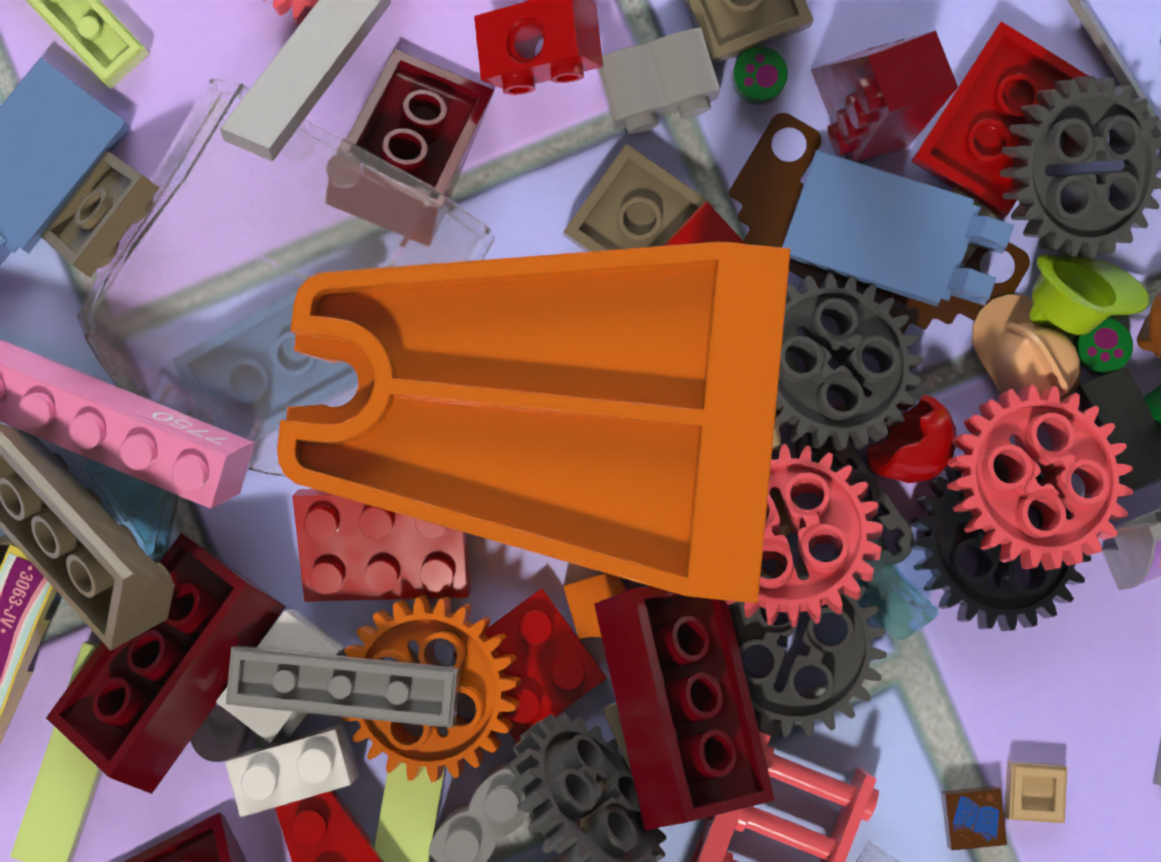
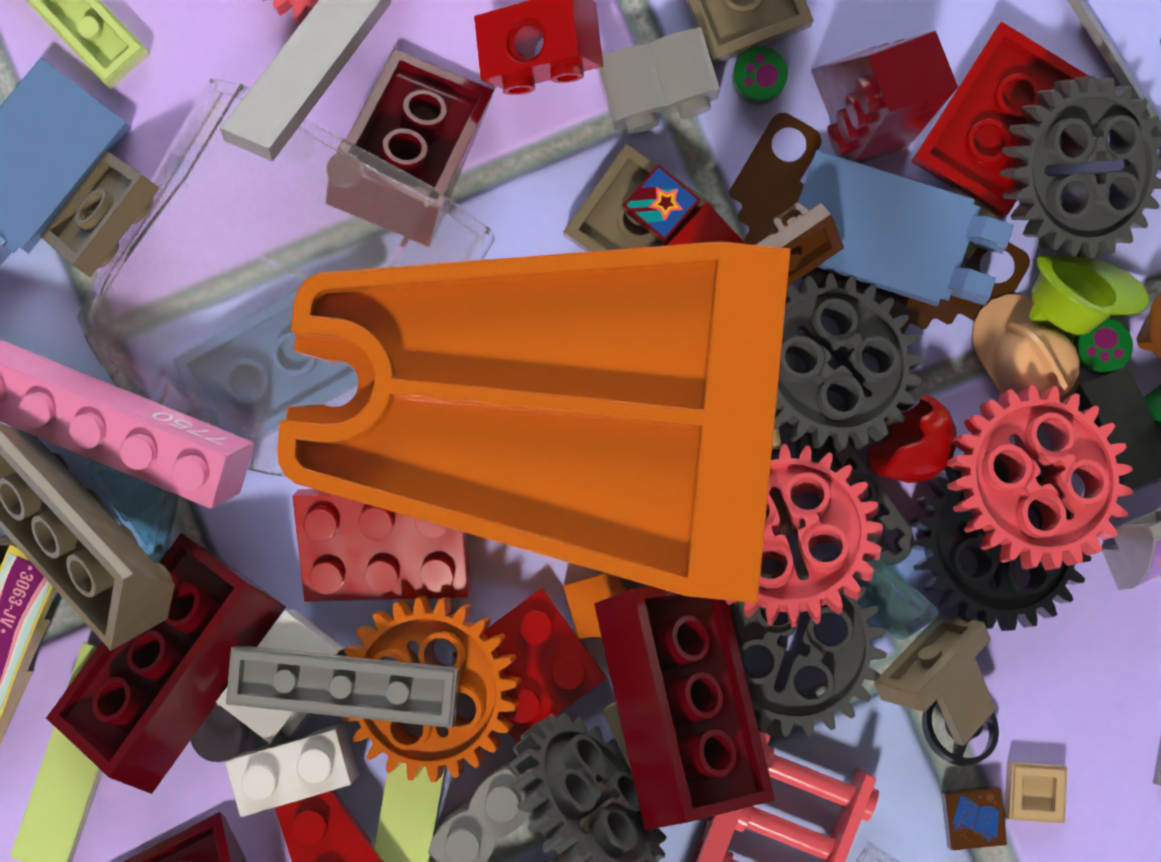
(661, 204): none -> tile
(808, 234): none -> reddish brown hinge
(943, 673): none -> dark tan piece

